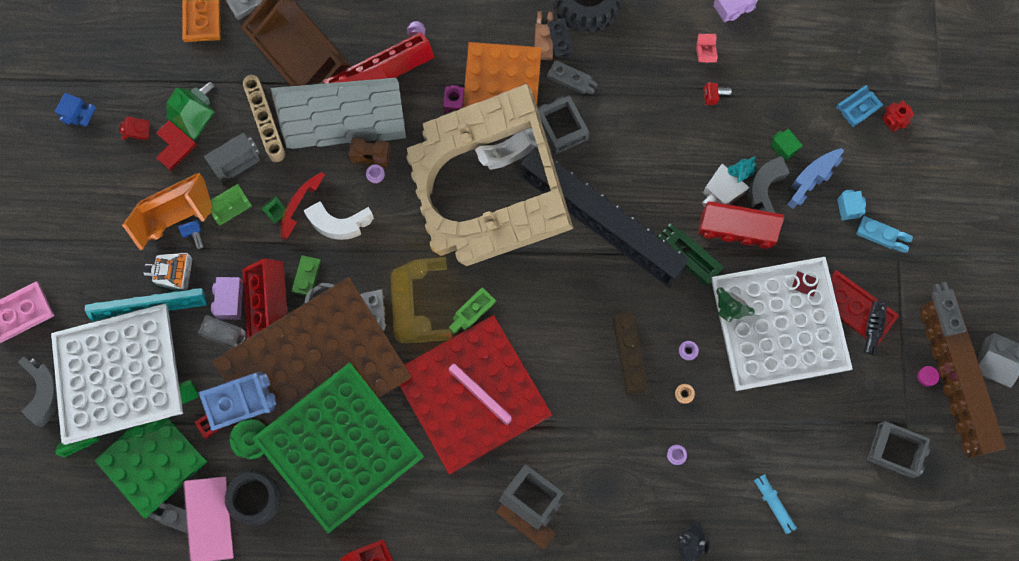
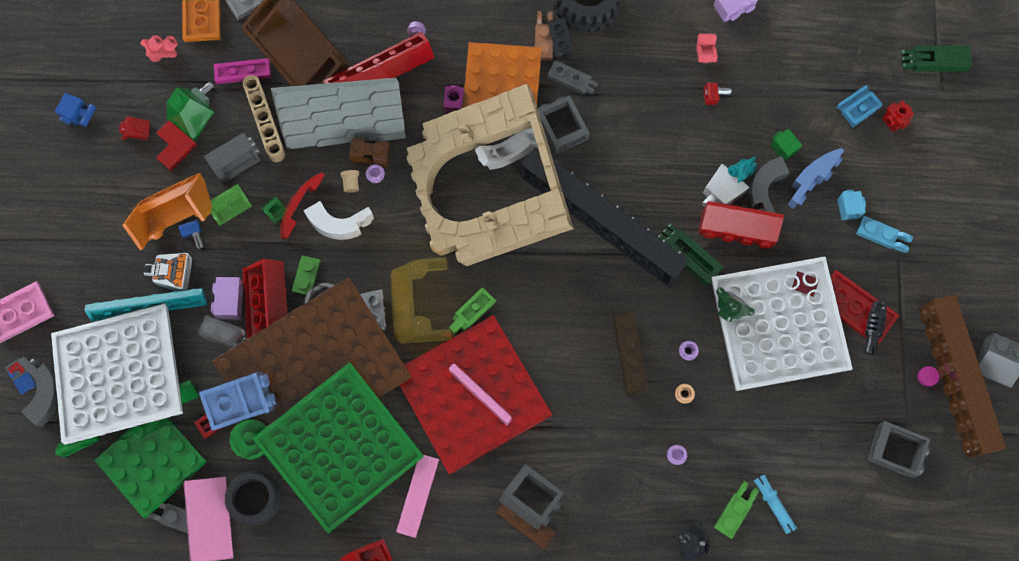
(20, 377): none -> sticker
(160, 48): none -> coral hips
(240, 70): none -> dark pink plate
(350, 180): none -> tan bush
(417, 496): none -> bright pink tile
(735, 511): none -> bright green hinge
(946, 58): none -> dark green hinge
(948, 310): dark grey hinge -> none

